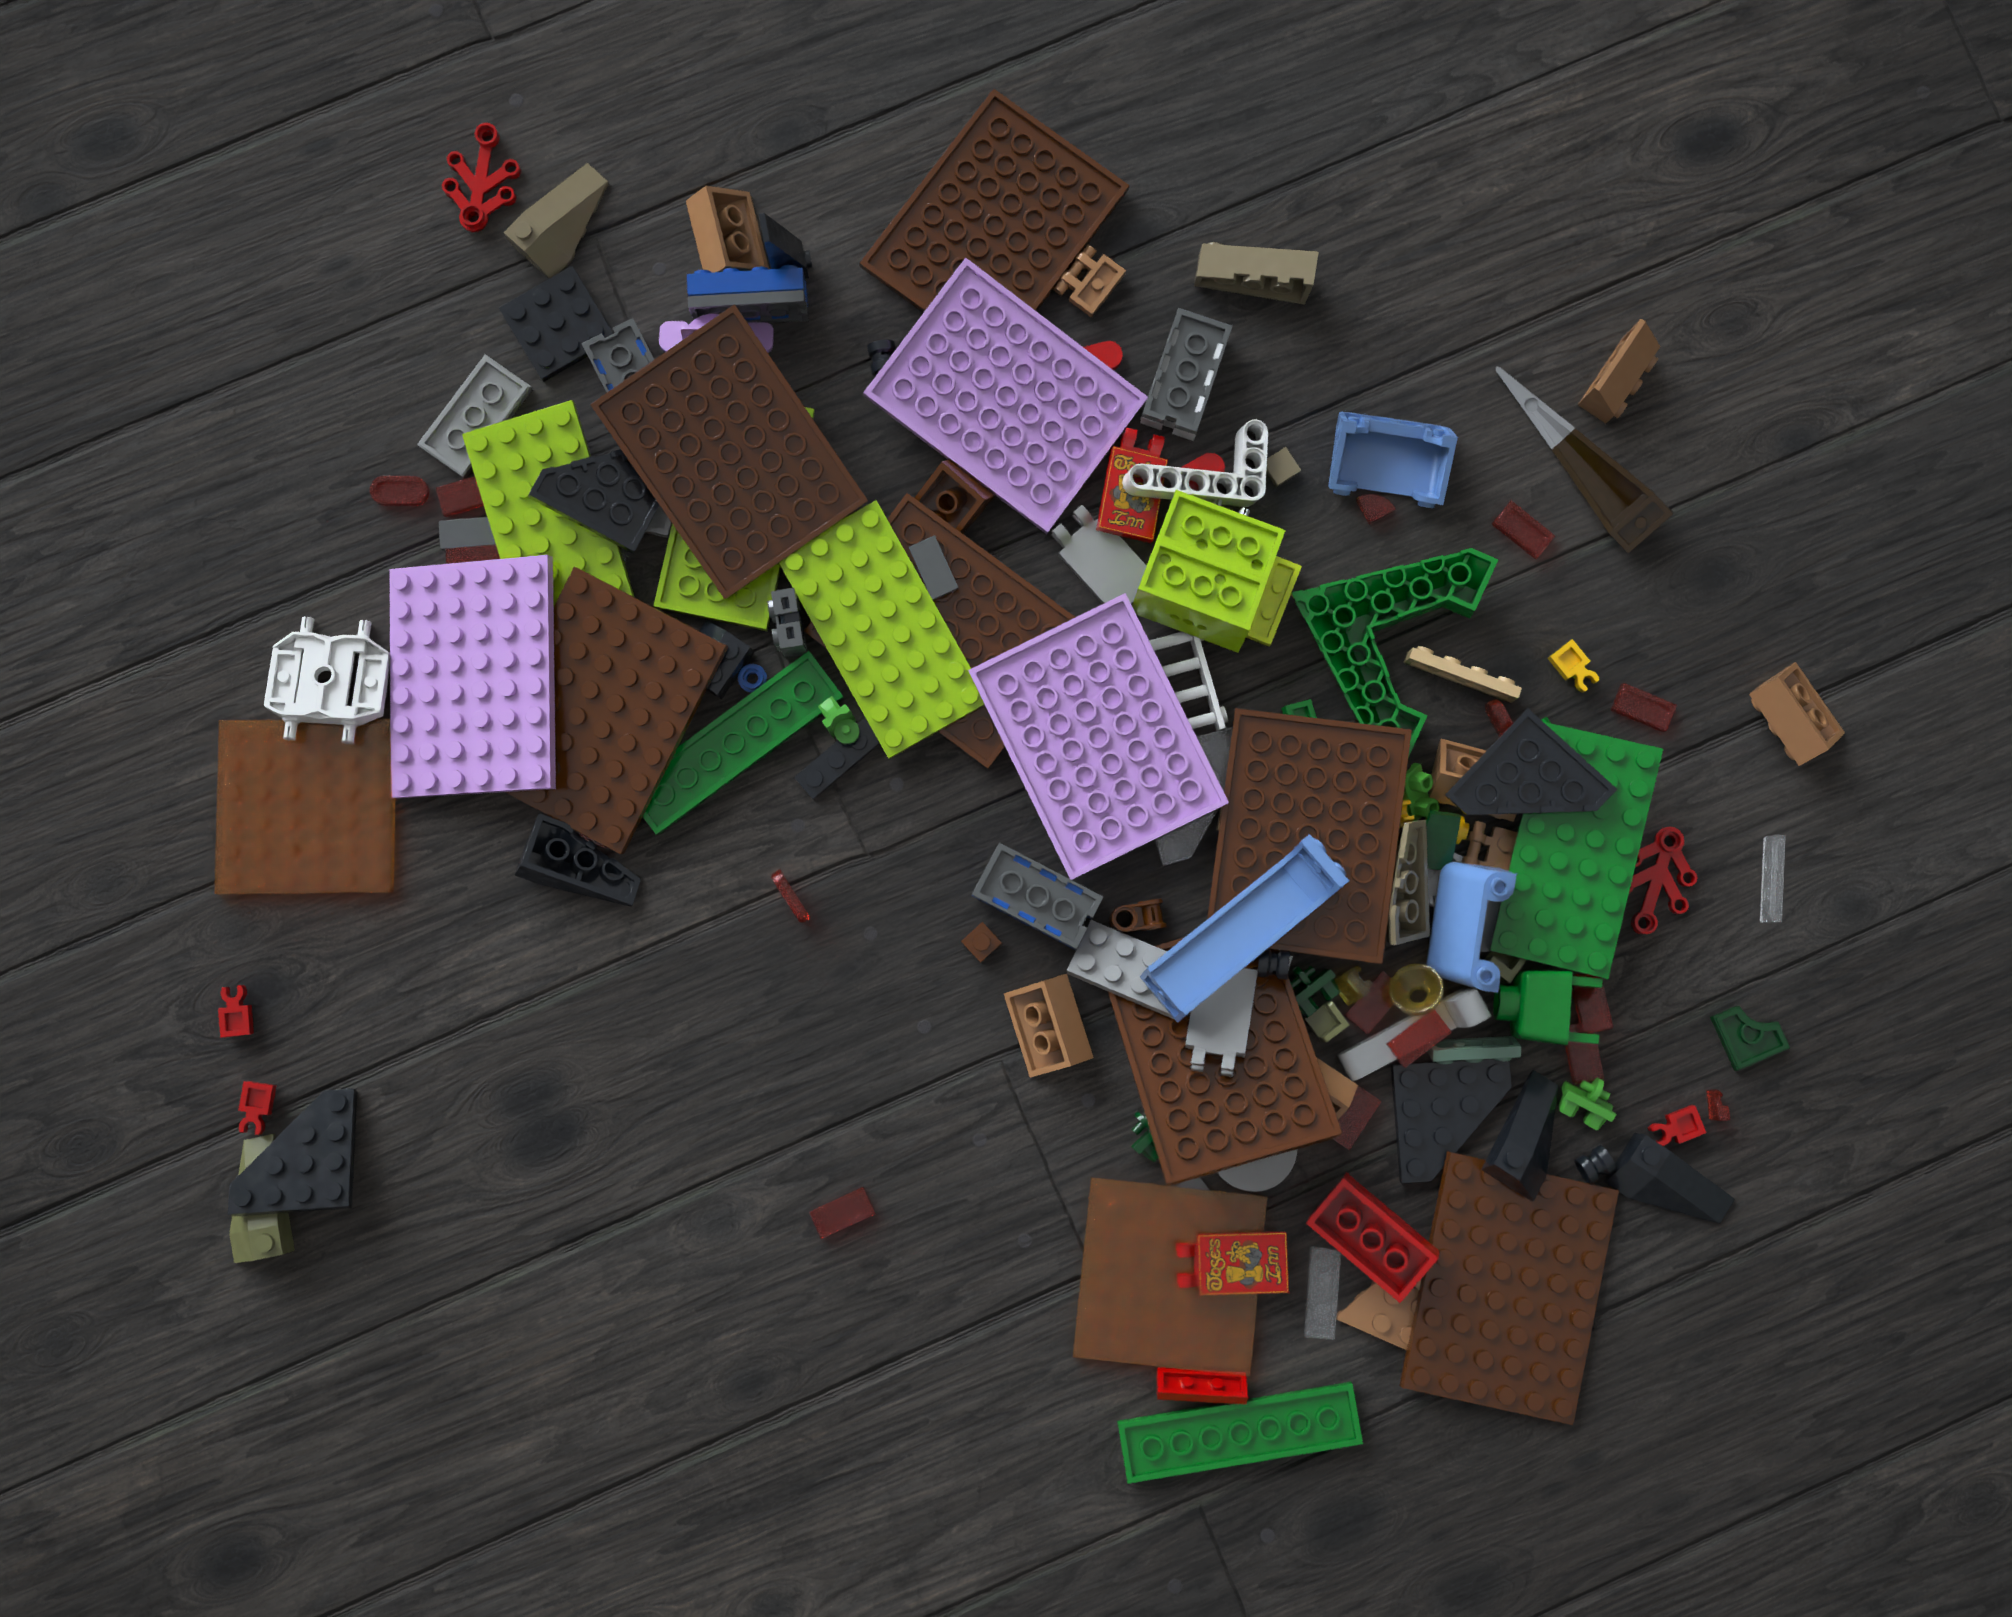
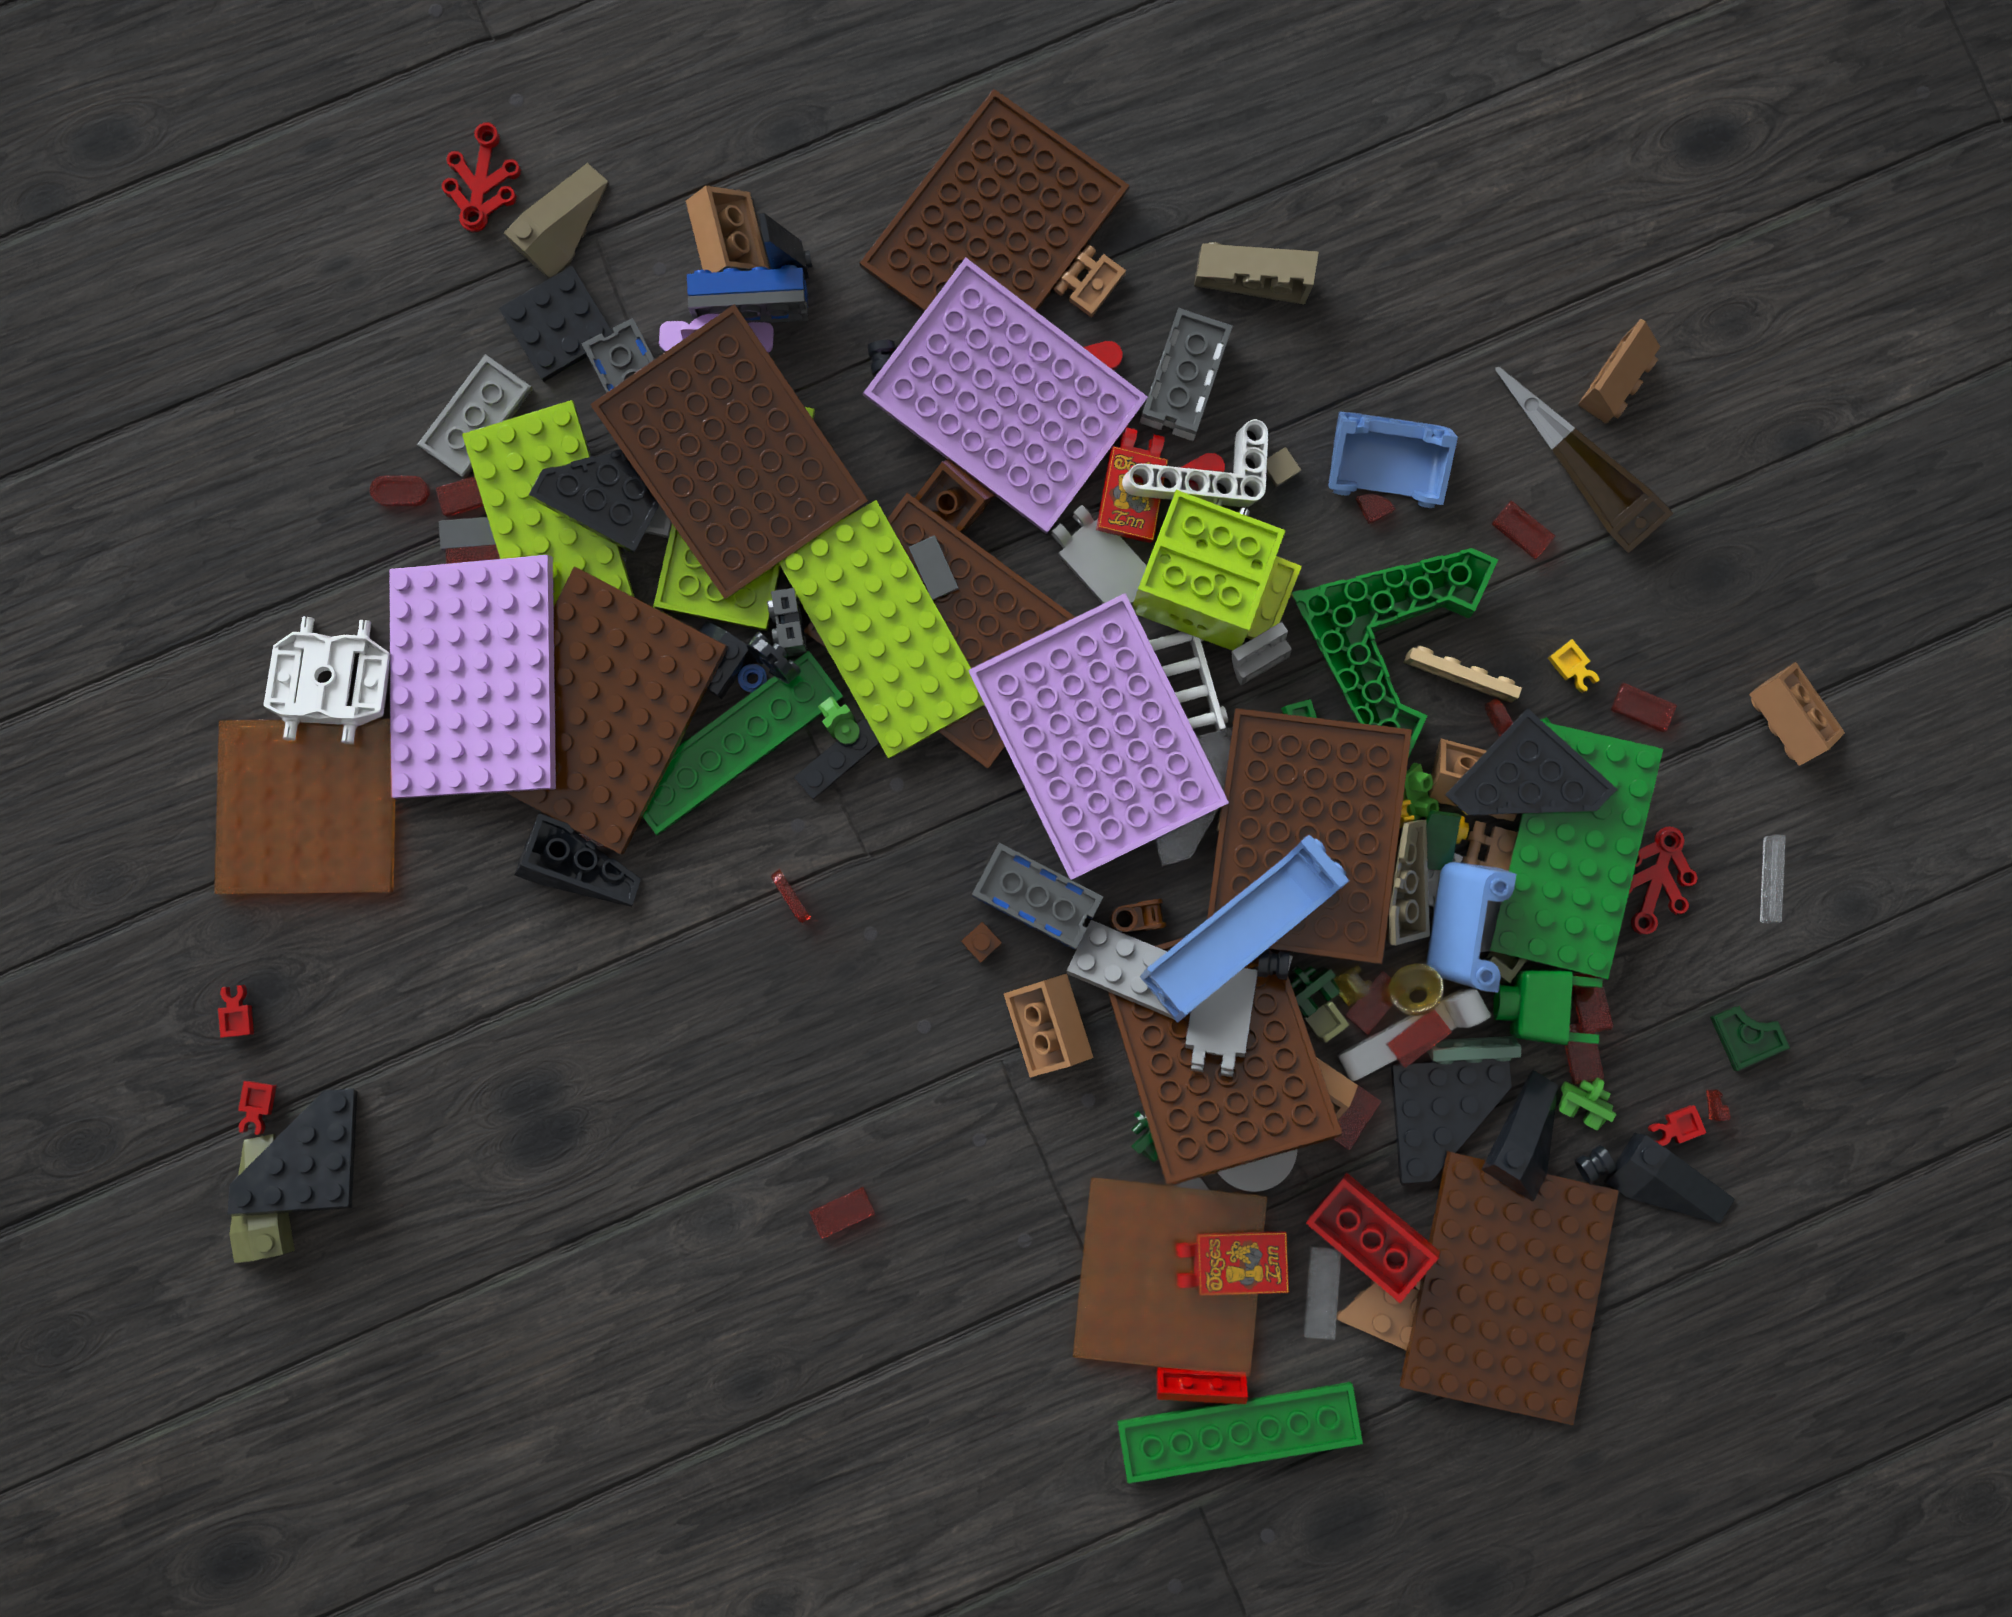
(773, 658): none -> black plate
(1261, 653): none -> light grey slope

